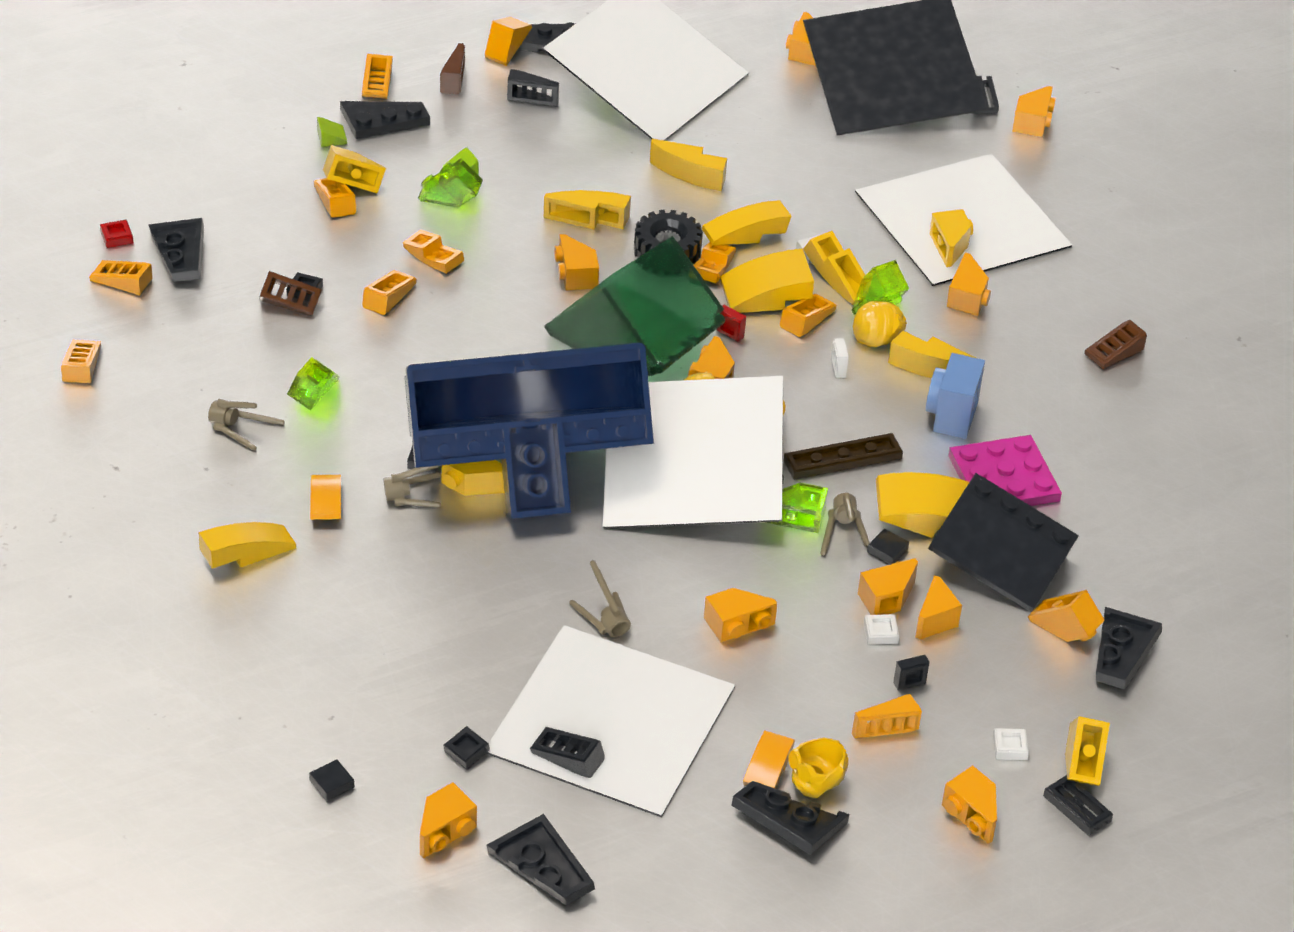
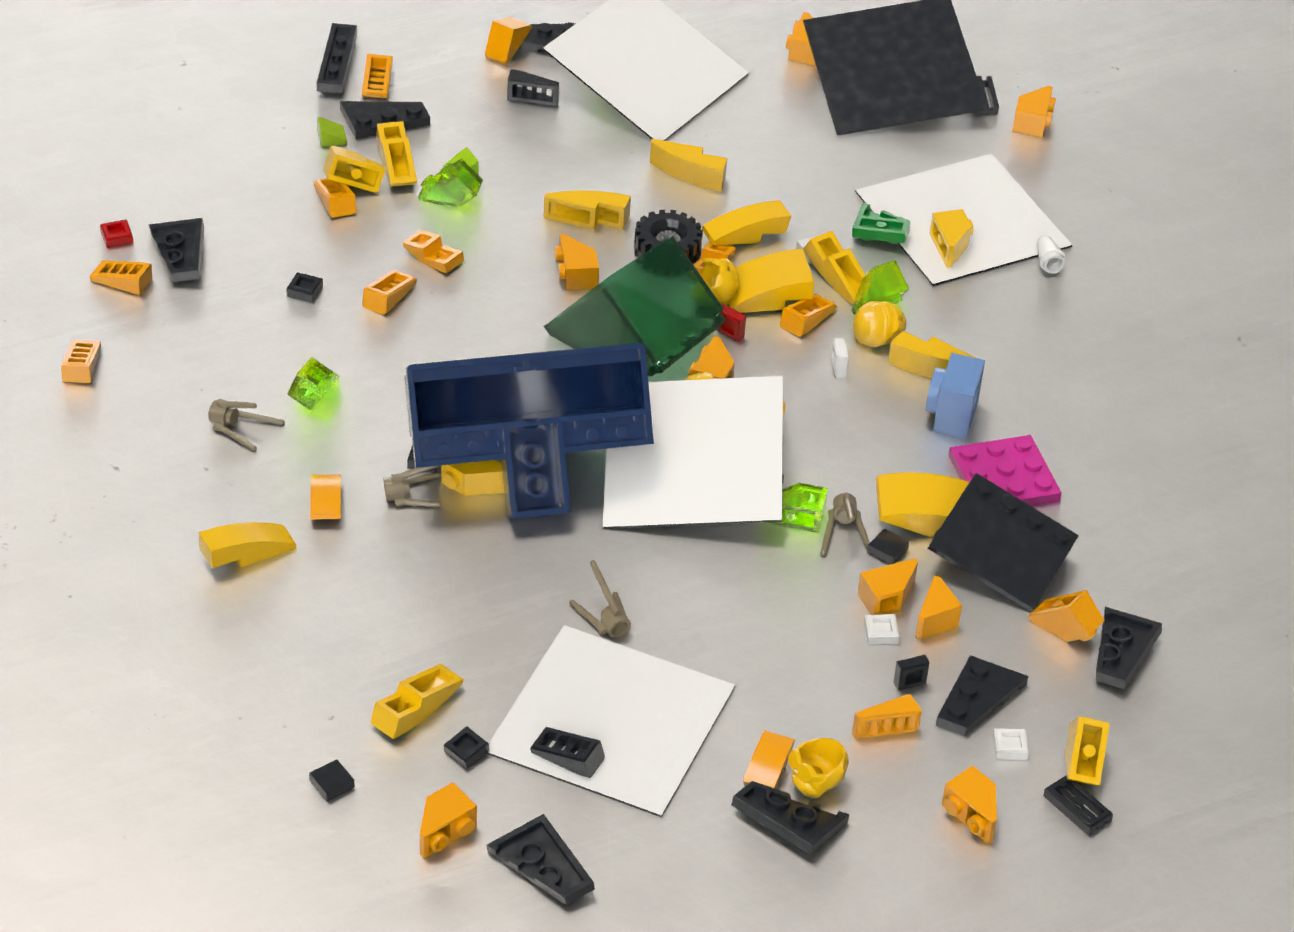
(283, 281): reddish brown slope -> none
(337, 58): none -> black plate
(396, 154): none -> yellow slope
(415, 700): none -> yellow slope
(453, 71): reddish brown slope -> none
(721, 278): none -> yellow hair
(738, 613): light orange slope -> none
(843, 456): dark brown tile -> none
(880, 226): none -> green wing
(969, 287): light orange slope -> none
(976, 693): none -> black wing
(1050, 255): none -> white cone
(1128, 333): reddish brown slope -> none

